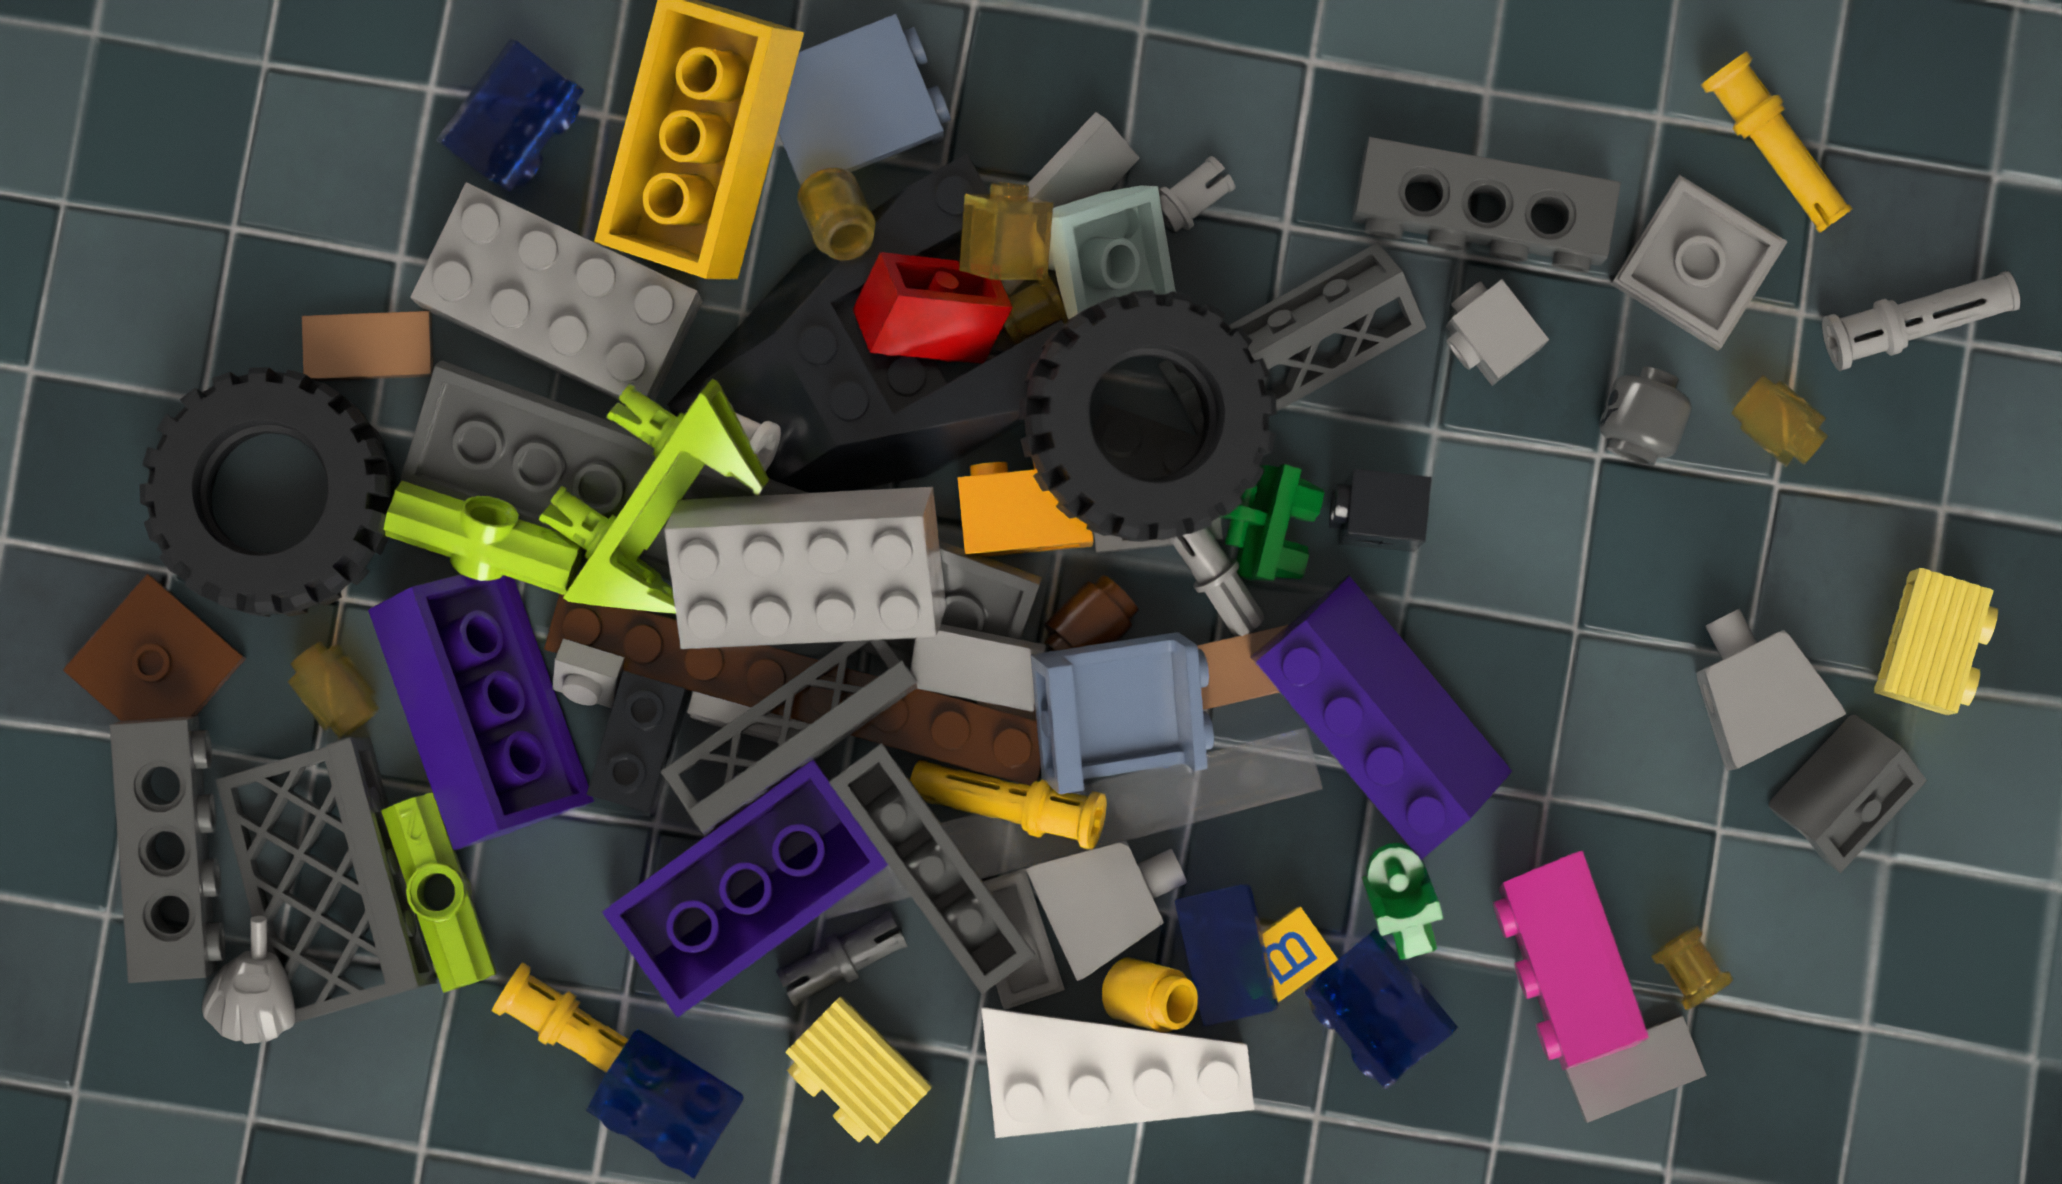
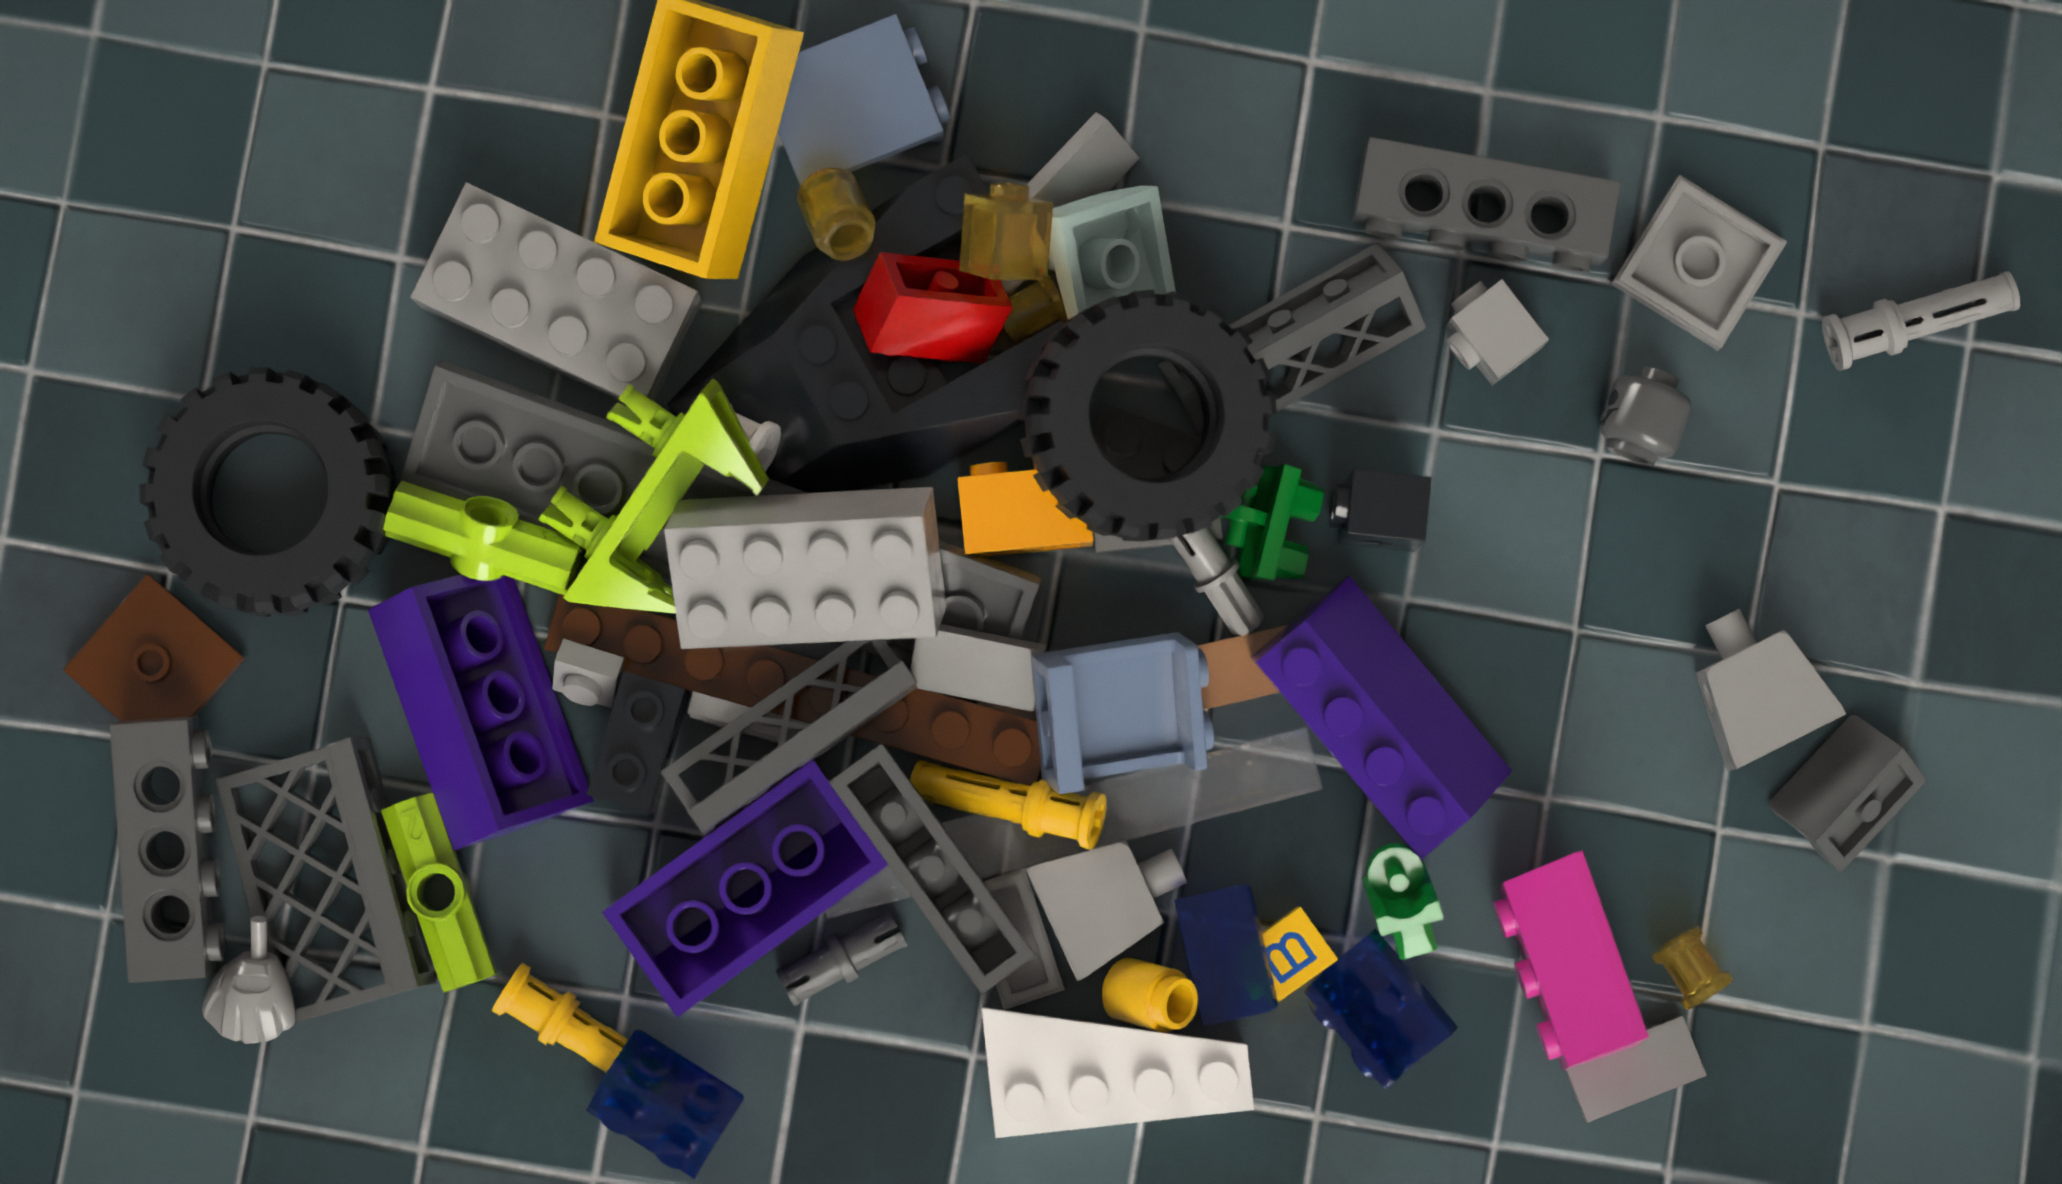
(333, 689): clear yellow brick -> none
(367, 346): medium nougat tile -> none
(511, 117): clear blue bracket -> none
(857, 1071): light yellow brick -> none
(1091, 616): reddish brown brick -> none
(1191, 196): light grey pin -> none
(1760, 117): yellow pin -> none
(1780, 421): clear yellow brick -> none
(1936, 642): light yellow brick -> none

